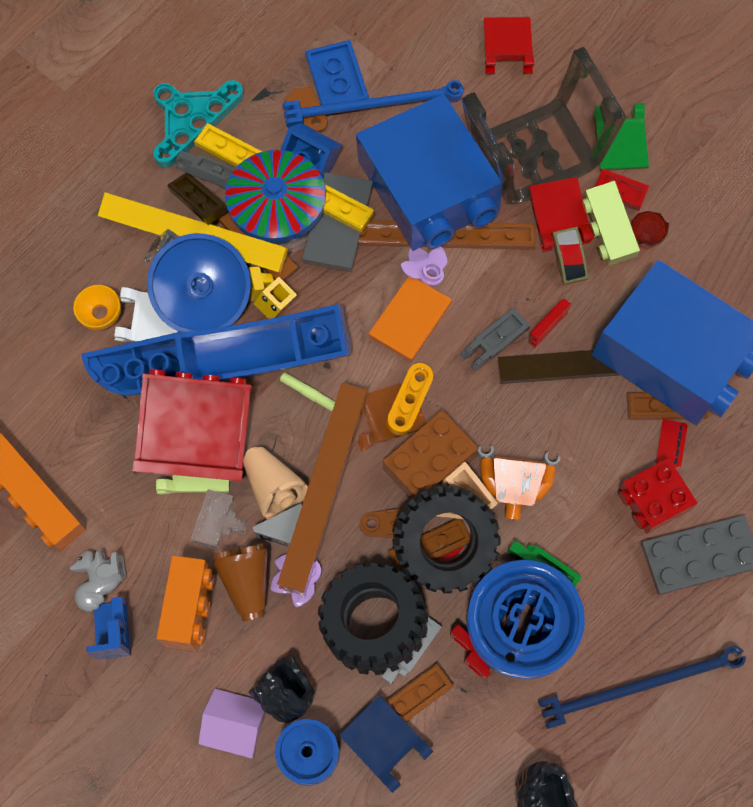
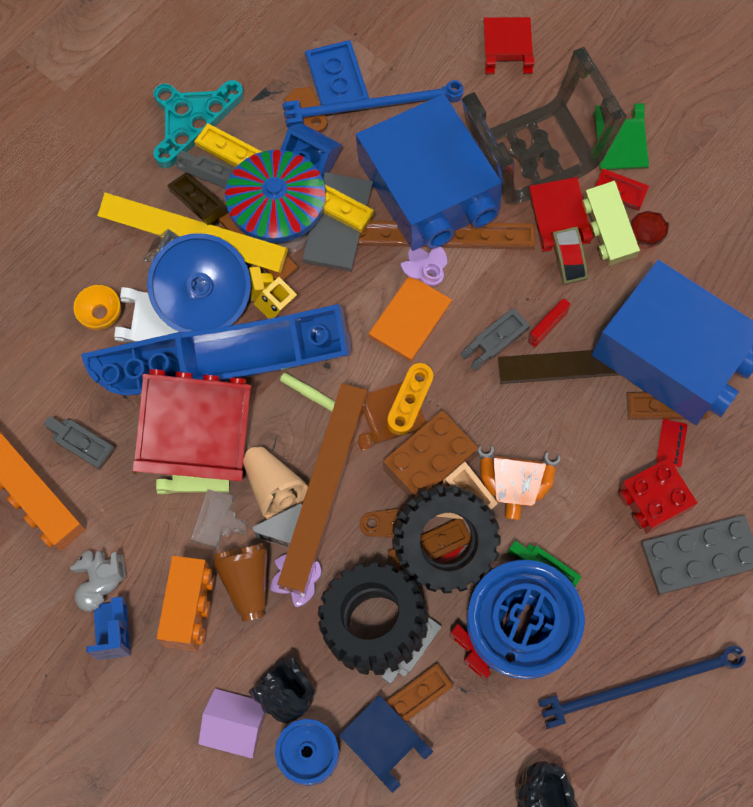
(79, 441): none -> dark grey hinge

